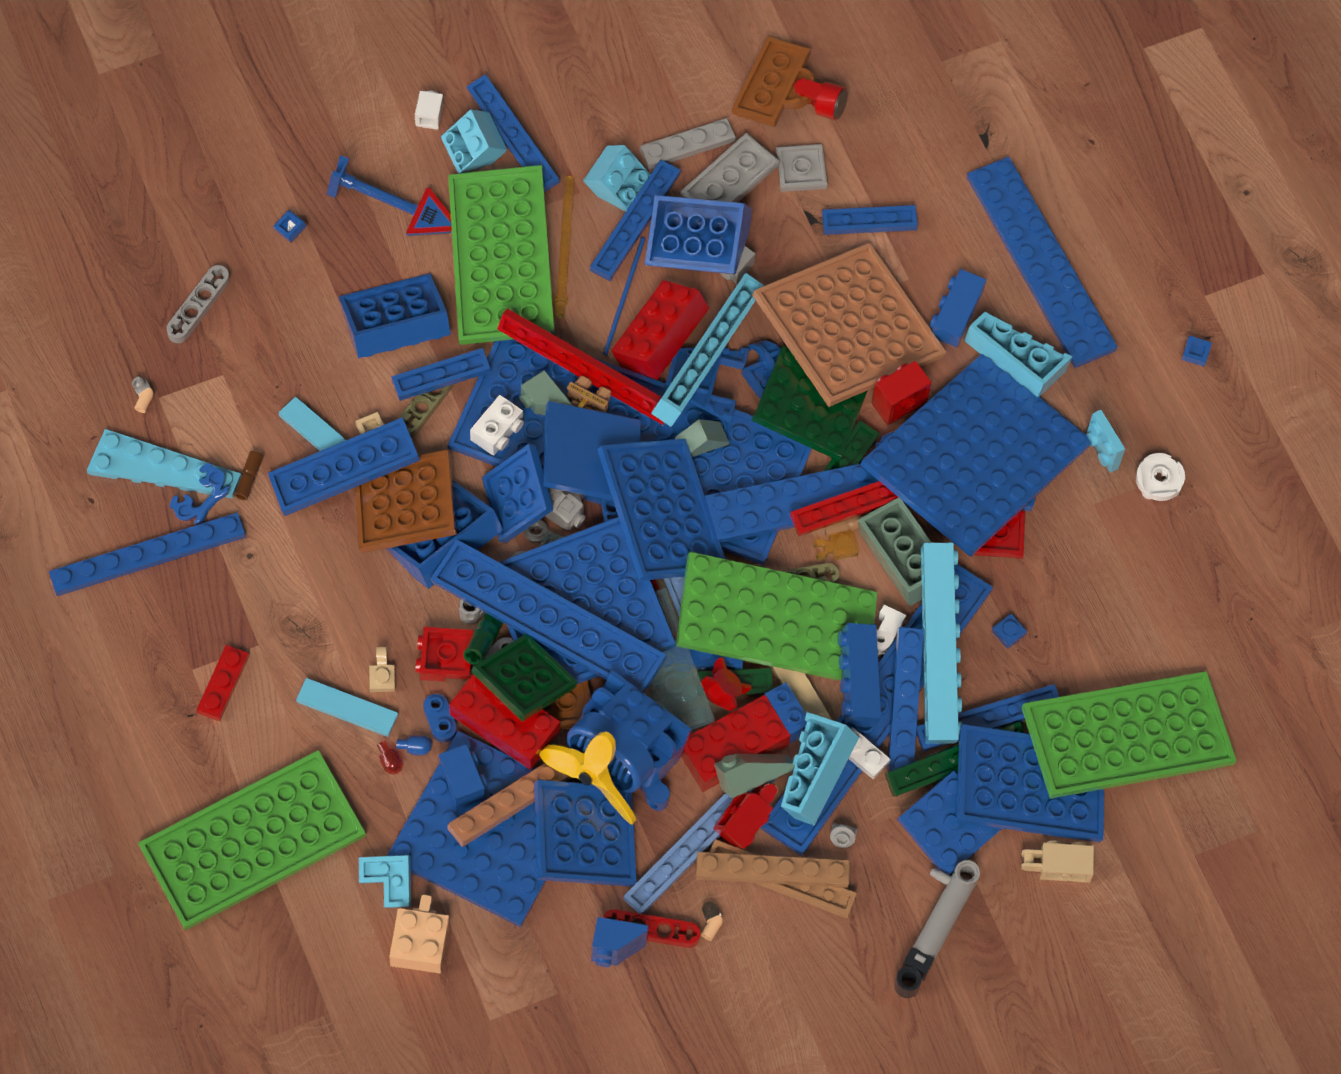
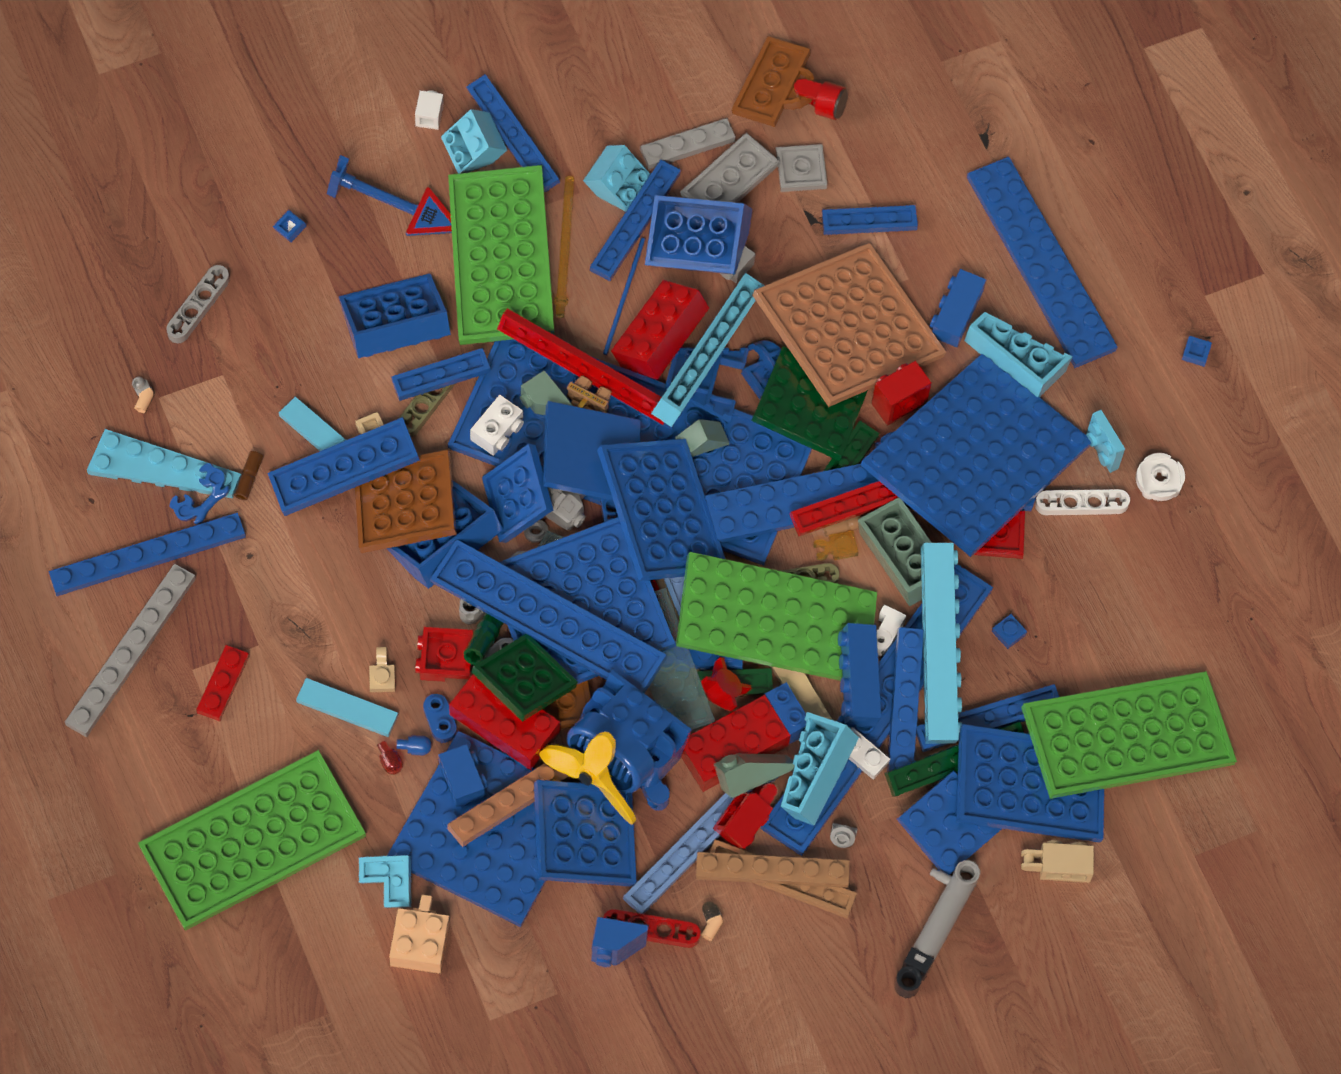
(130, 650): none -> light grey plate
(1081, 498): none -> white beam

